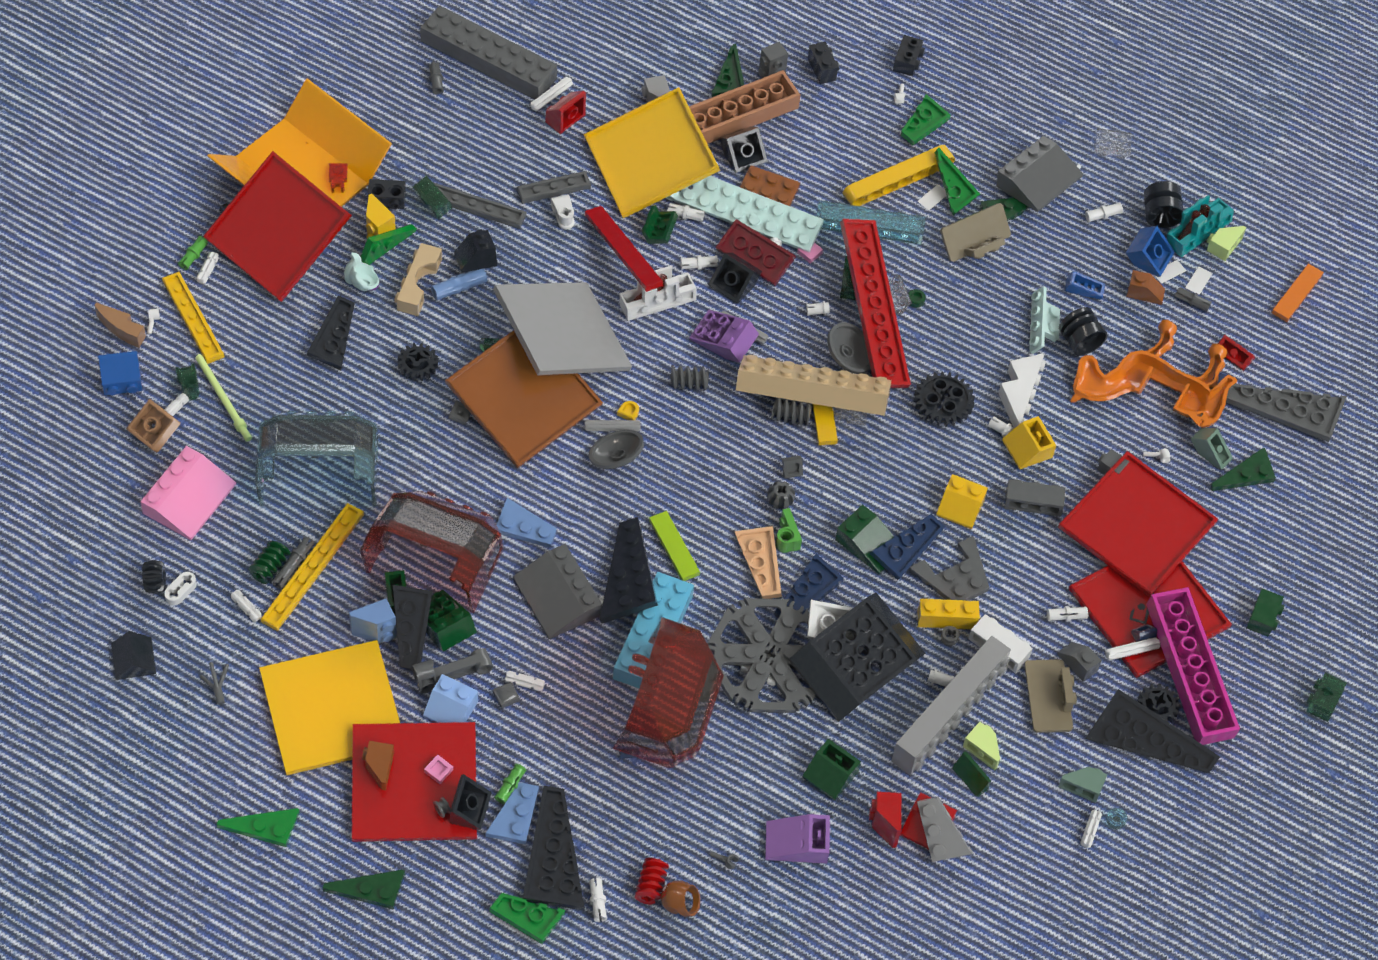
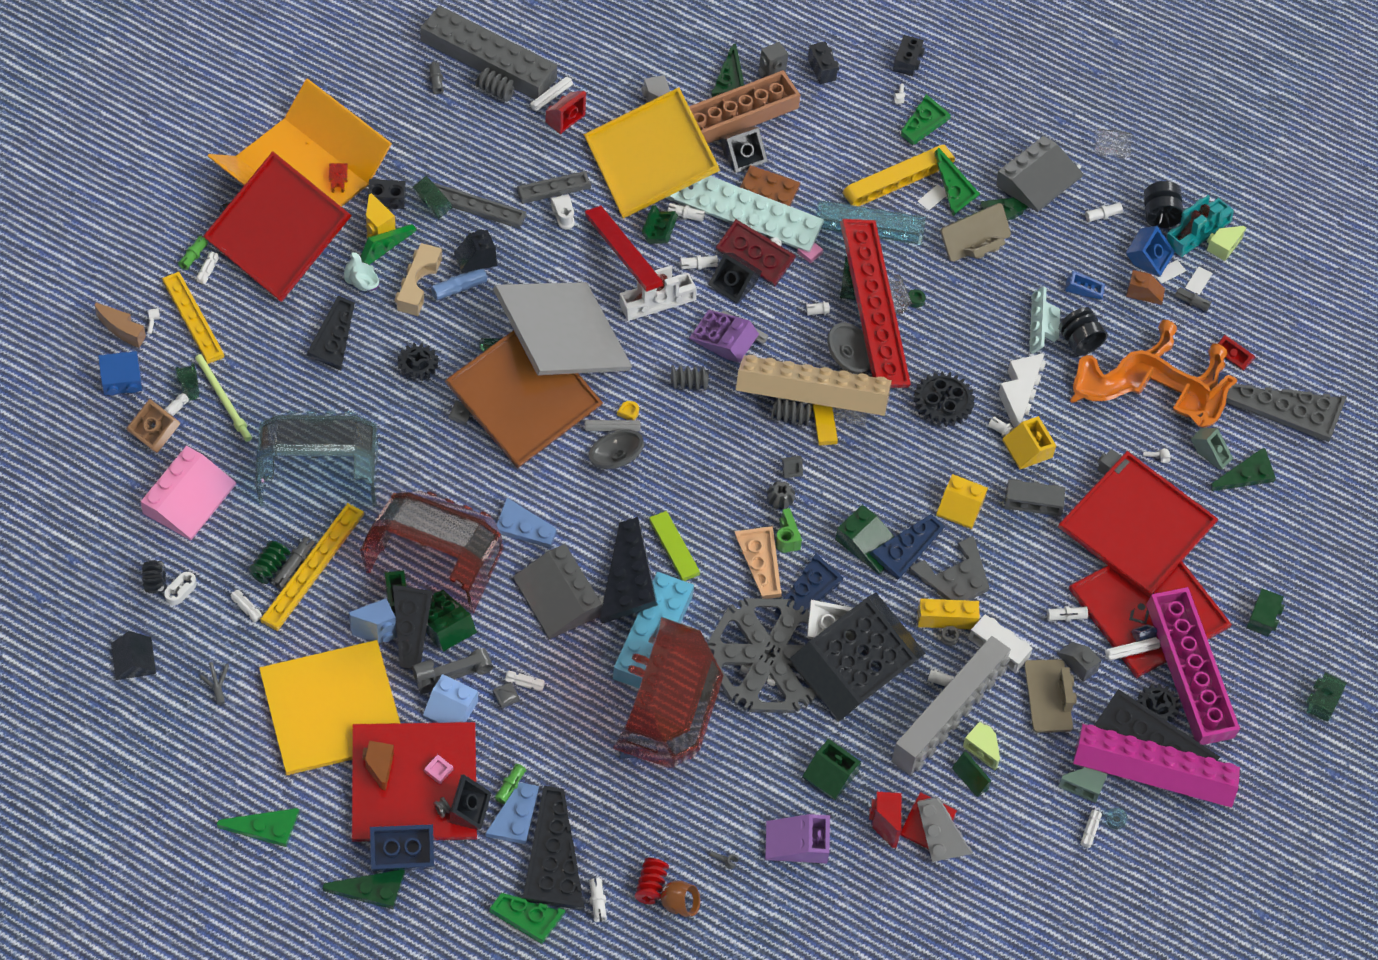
(402, 848): none -> dark blue brick
(495, 85): none -> dark grey piece
(1157, 765): none -> dark pink brick
(1297, 292): orange tile -> none

